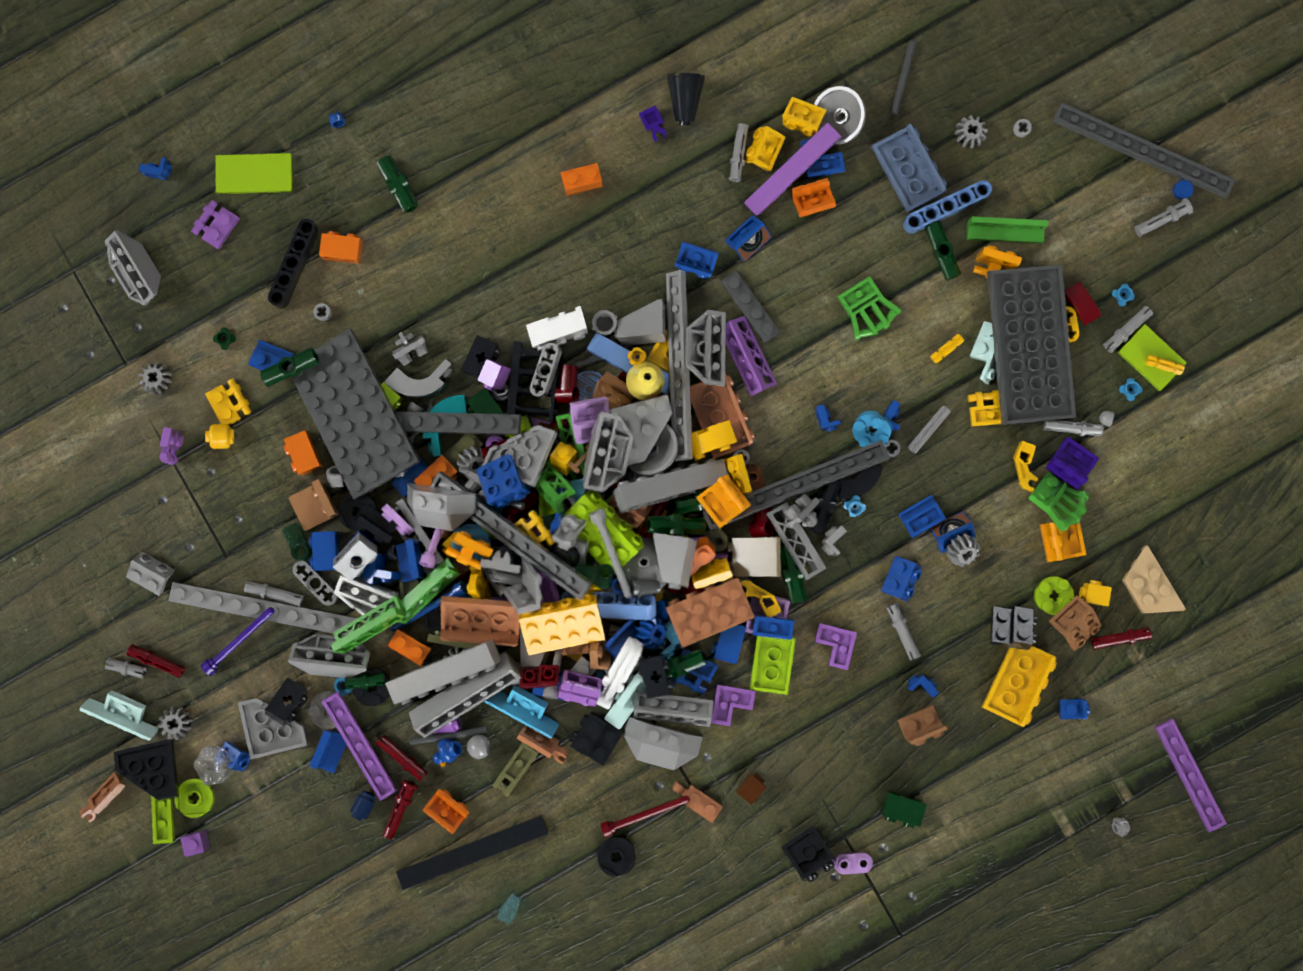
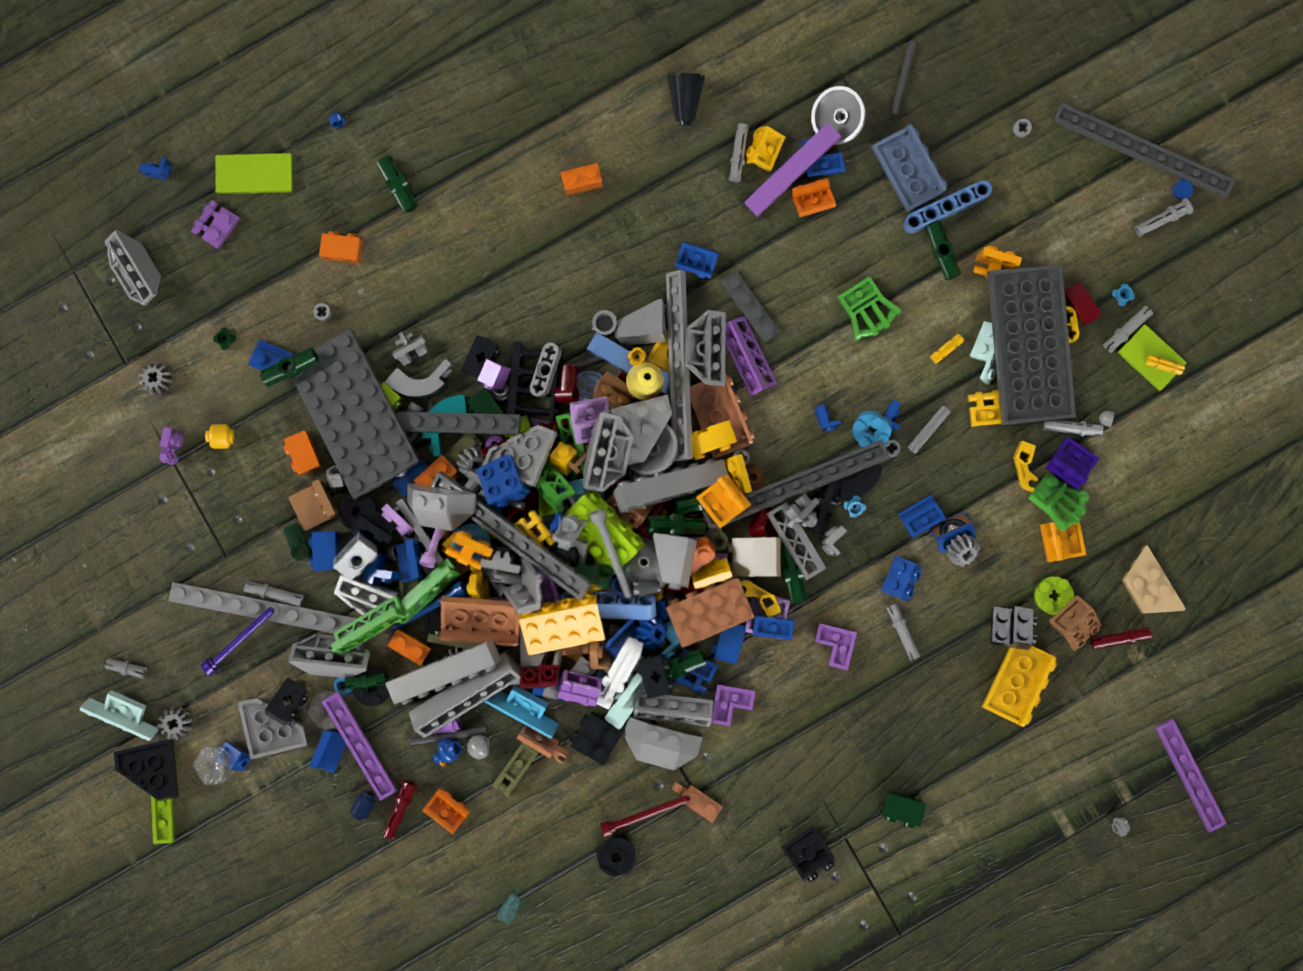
(103, 796): nougat plate -> none
(149, 573): light grey bracket -> none
(152, 659): dark red pin -> none
(195, 843): medium lavender brick -> none
(203, 805): lime plate -> none
(223, 405): yellow plate -> none
(293, 254): black beam -> none
(307, 583): light grey beam -> none
(402, 758): dark red pin -> none
(472, 852): black tile -> none
(557, 329): white wedge -> none
(652, 121): dark purple plate -> none
(748, 238): panel -> none
(751, 787): reddish brown brick -> none
(772, 665): lime tile -> none
(803, 117): yellow bracket -> none
(853, 863): lavender plate -> none
(921, 725): medium nougat bracket -> none
(928, 685): blue bracket -> none
(972, 138): light grey gear -> none
(1006, 230): bright green fence -> none
(1073, 709): blue bracket -> none
(1095, 593): yellow brick -> none
(1136, 389): dark azure plate -> none

